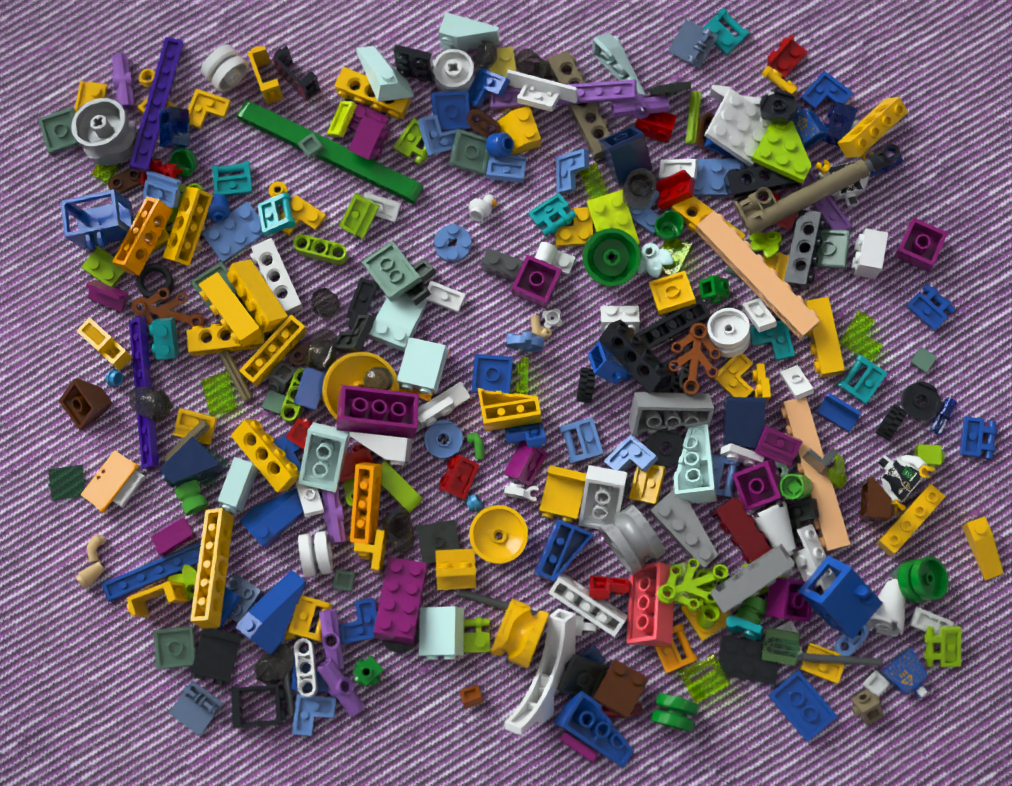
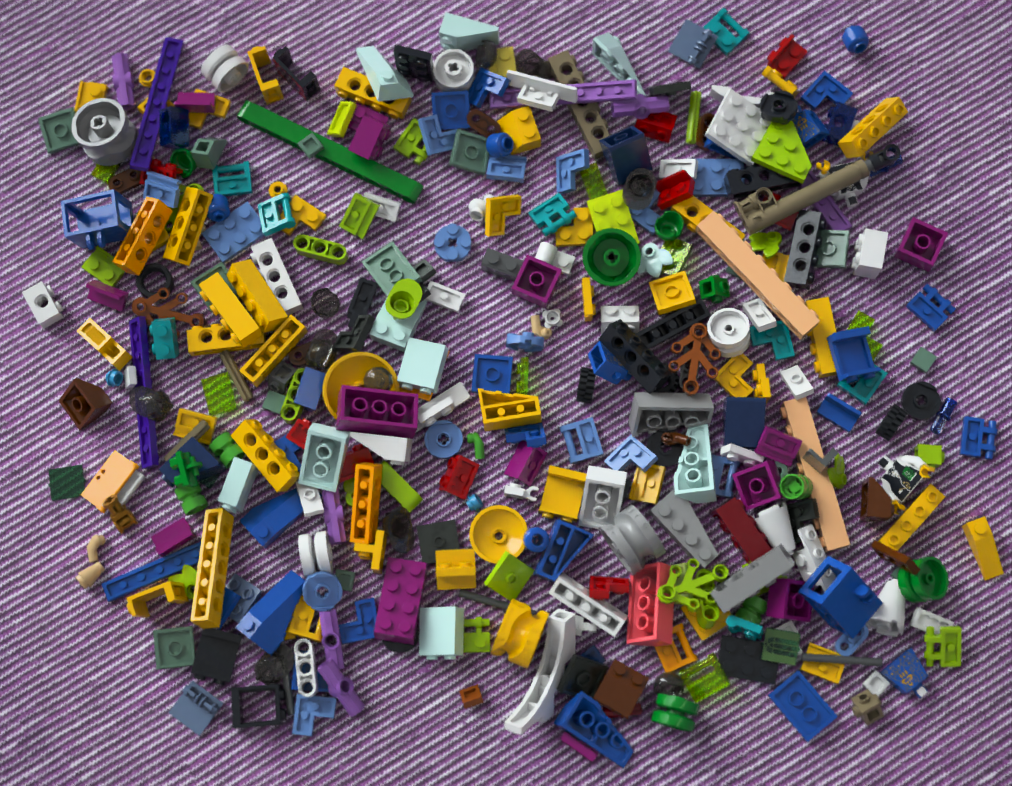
(35, 296): none -> white brick
(120, 514): none -> pearl gold connector
(130, 377): none -> white tile
(188, 469): none -> green hips
(196, 102): none -> magenta panel
(208, 151): none -> sand green slope
(226, 449): none -> bright green wheel
(330, 598): none -> medium blue plate
(375, 671): green brick -> none
(403, 299): none -> lime piece
(496, 211): none -> yellow plate
(509, 576): none -> lime plate
(541, 544): none -> blue head
(587, 294): none -> yellow plate
(668, 684): none -> clear smoke hair
(675, 438): none -> reddish brown arm
(852, 354): none -> blue panel
(855, 39): none -> blue head
(895, 557): none -> reddish brown tile

